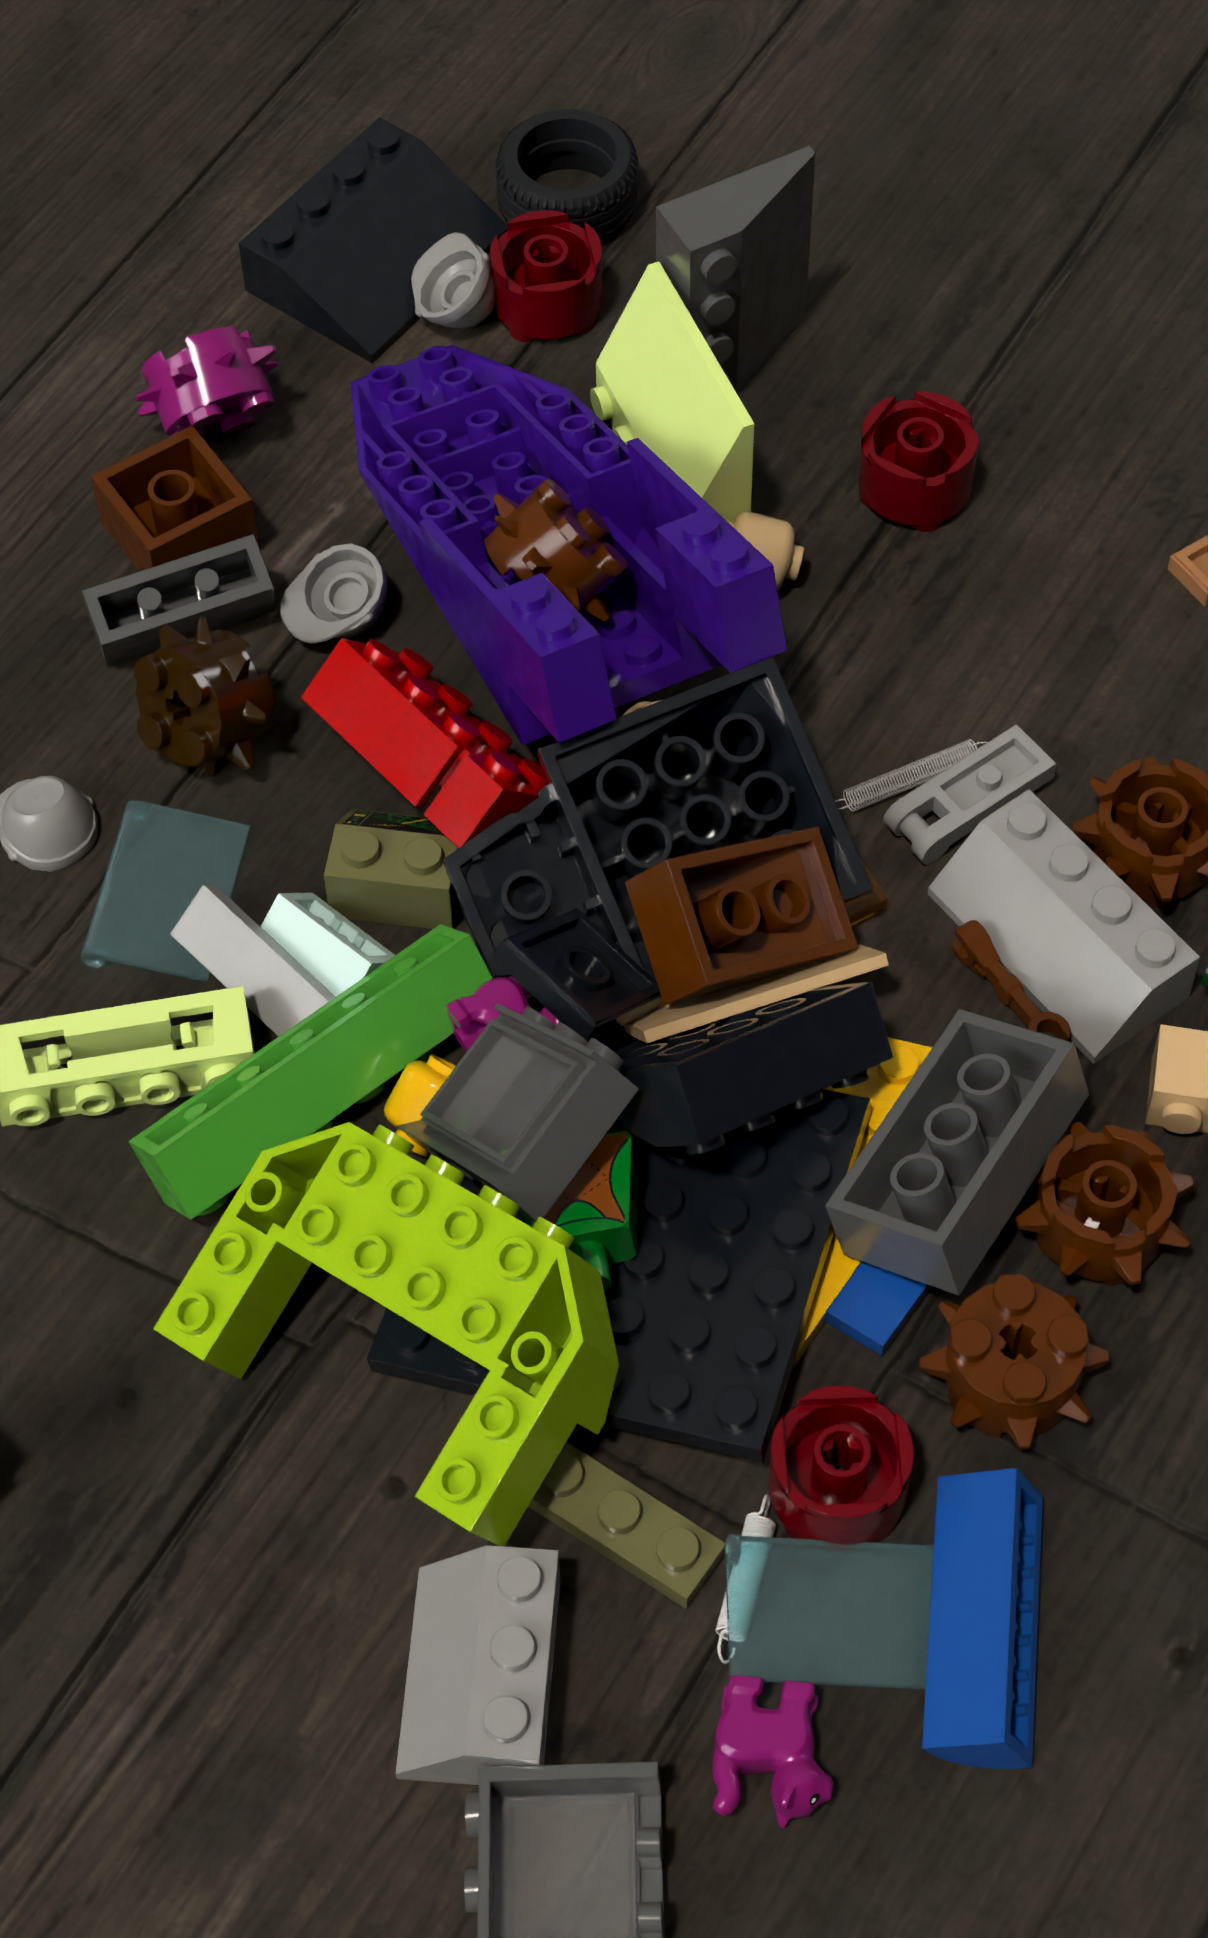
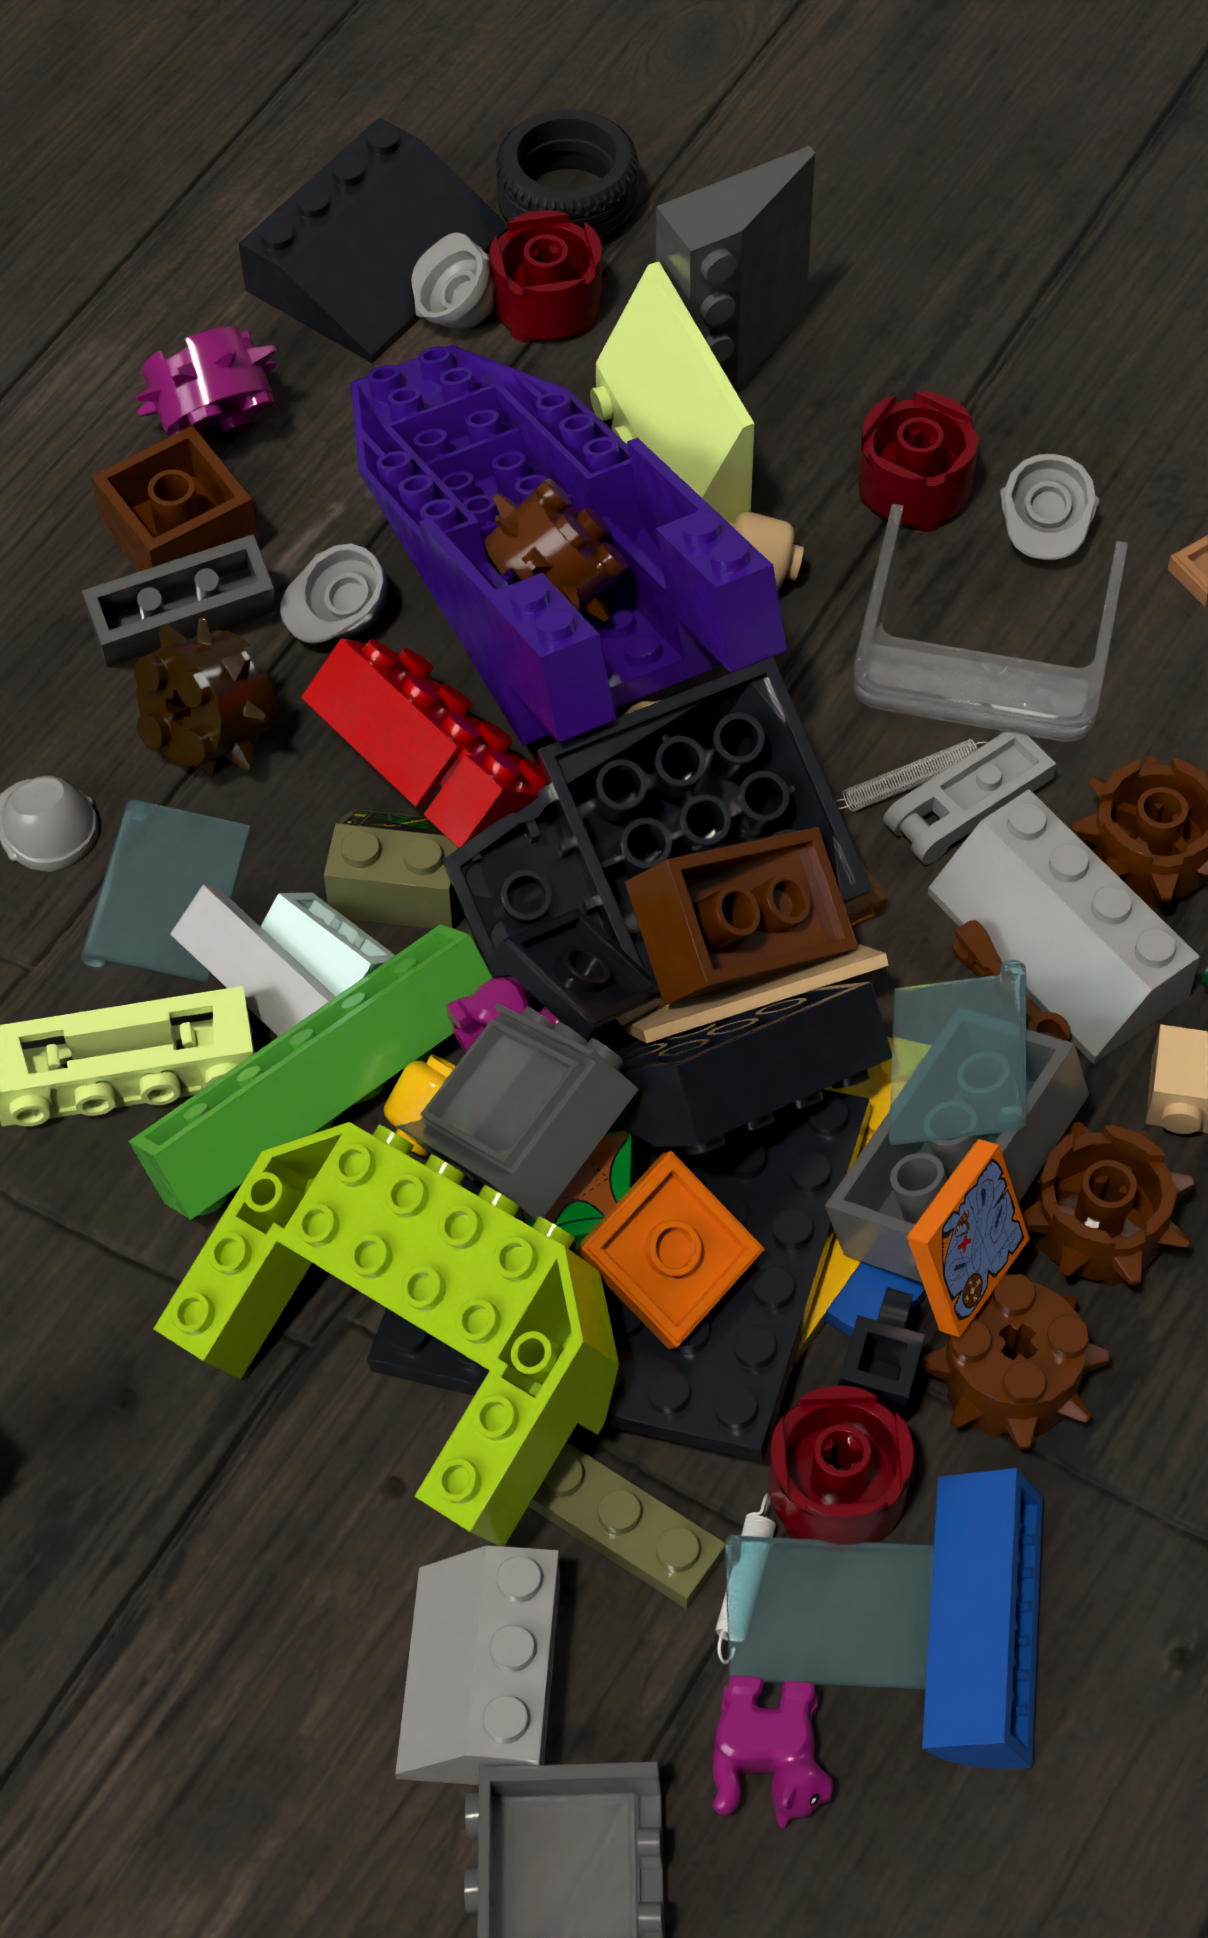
(669, 1249): none -> orange tile
(884, 1353): none -> black brick
(959, 1058): none -> clear light blue piece
(968, 1237): none -> tile
(973, 684): none -> clear windscreen
(1048, 506): none -> light grey hat

